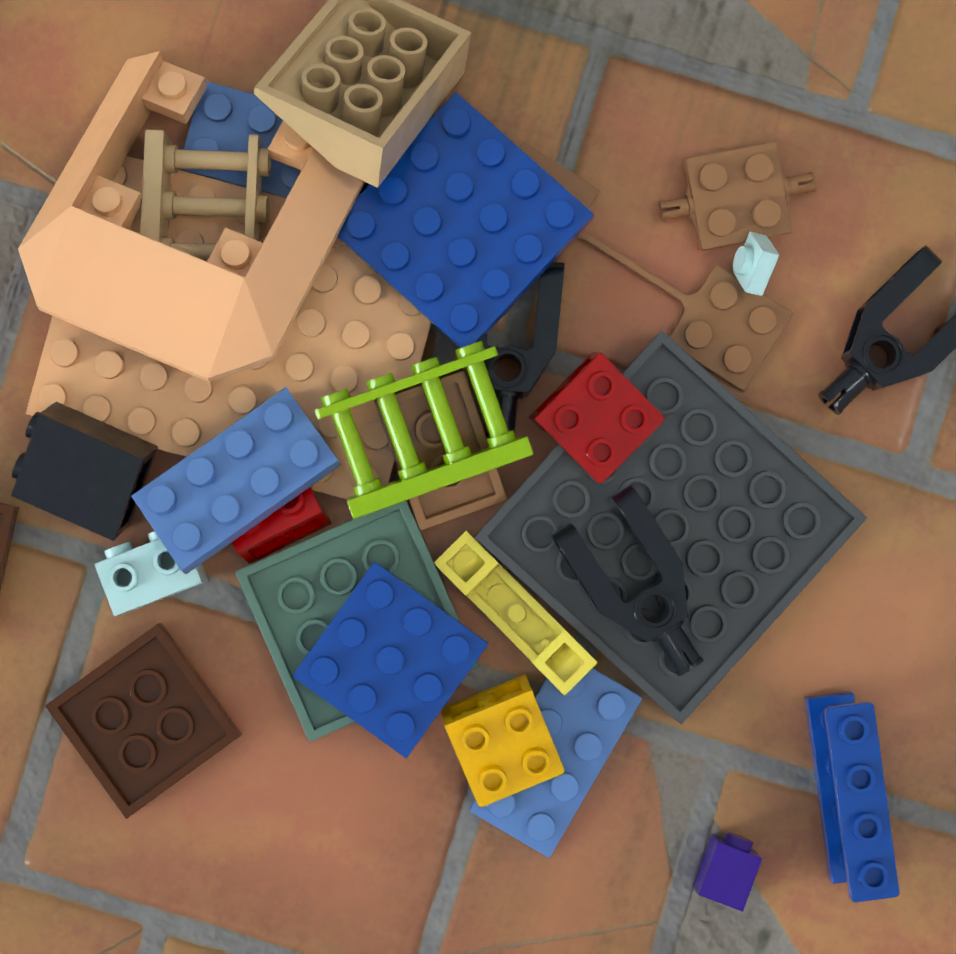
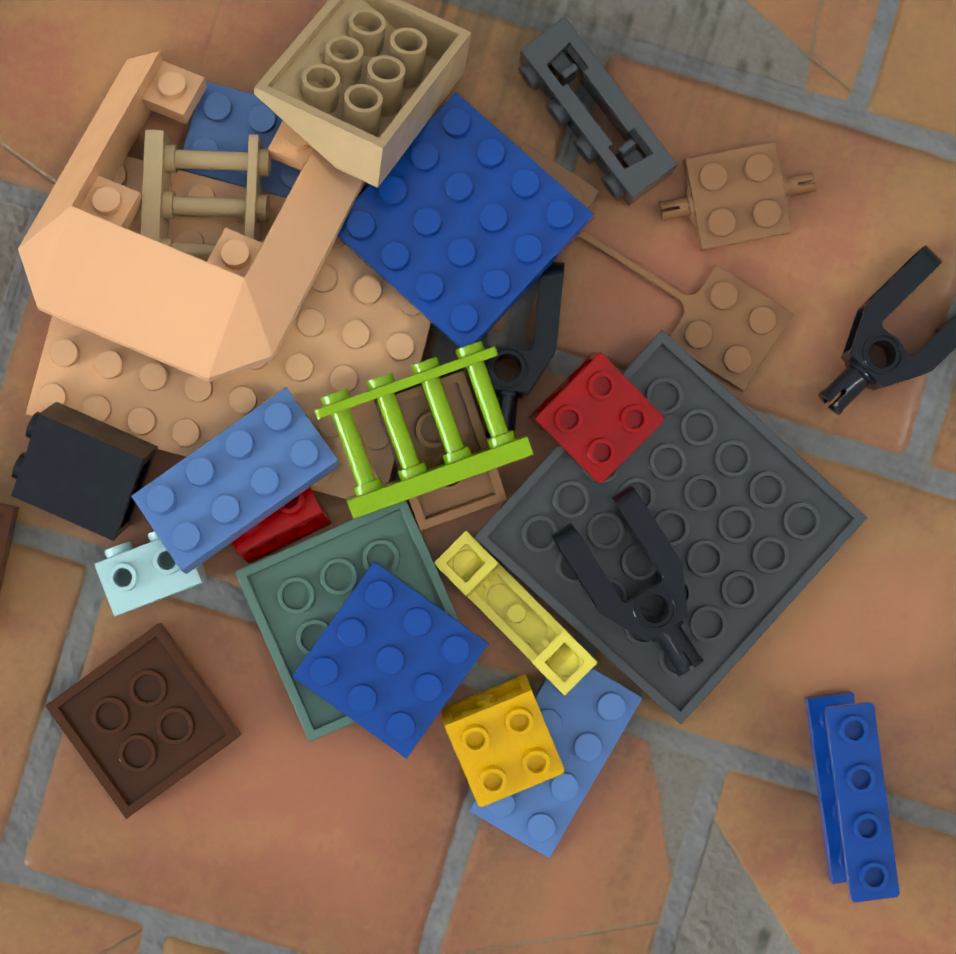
(549, 53): none -> dark grey brick
(728, 870): dark purple brick -> none
(755, 263): light aqua plate -> none

